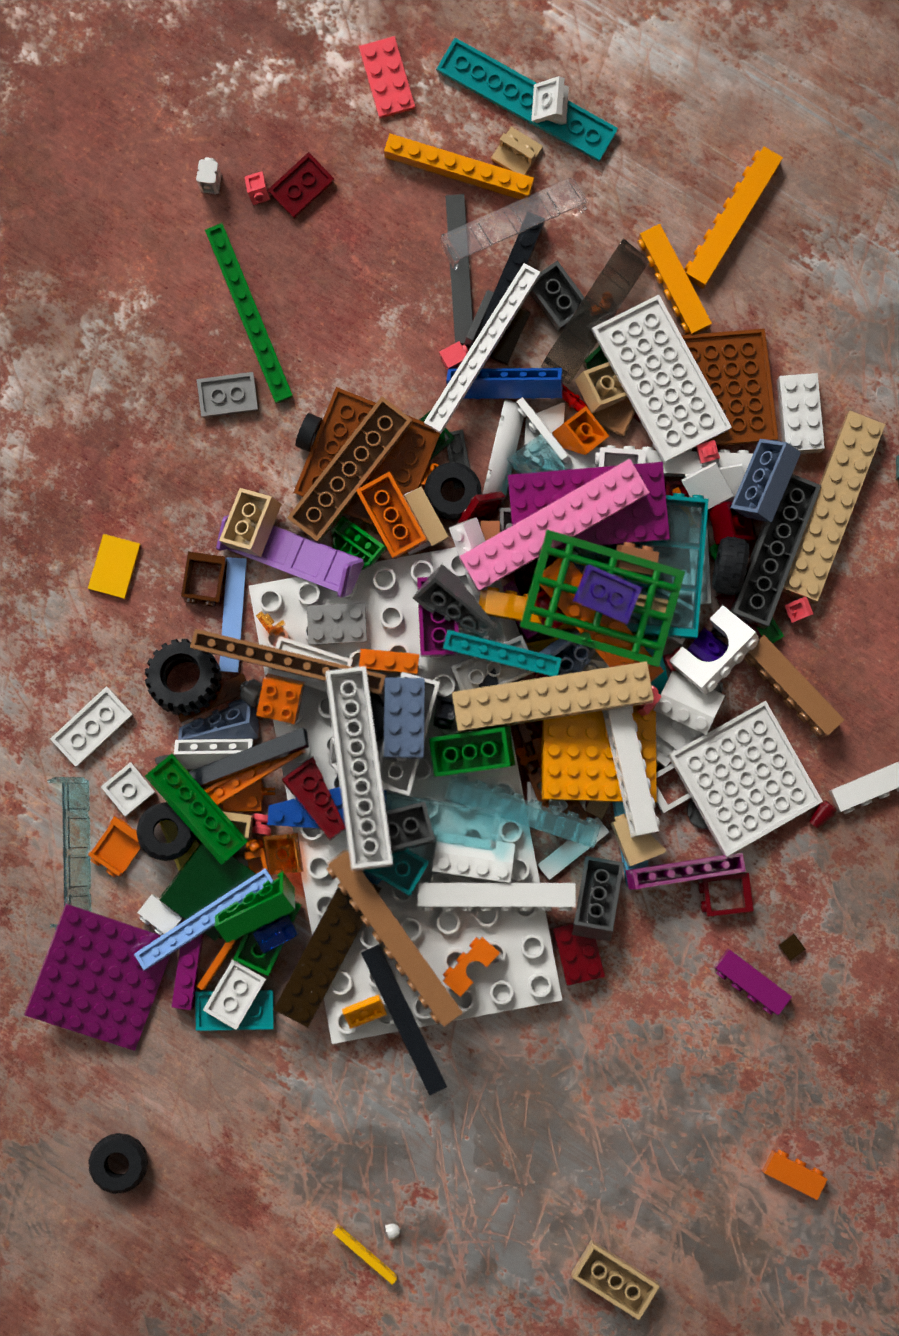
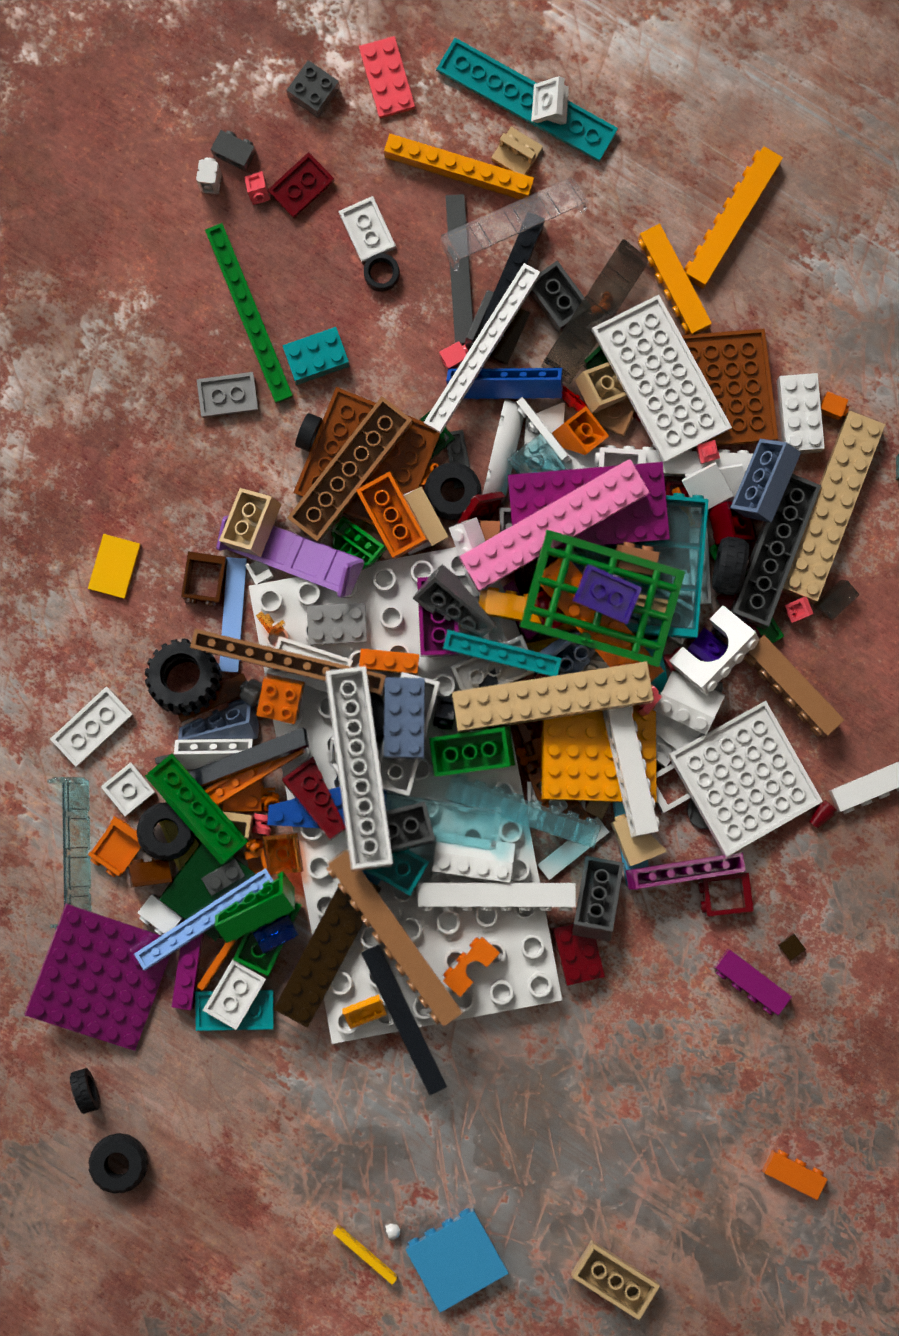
(84, 1091): none -> black tyre
(149, 873): none -> reddish brown slope
(223, 877): none -> dark grey plate
(233, 150): none -> dark grey brick
(259, 572): none -> white panel
(269, 800): none -> orange plate
(313, 89): none -> dark grey brick
(316, 355): none -> teal brick
(367, 229): none -> white tile
(381, 287): none -> black tyre
(456, 1259): none -> dark azure panel
(834, 406): none -> orange brick
(836, 599): none -> clear smoke hinge

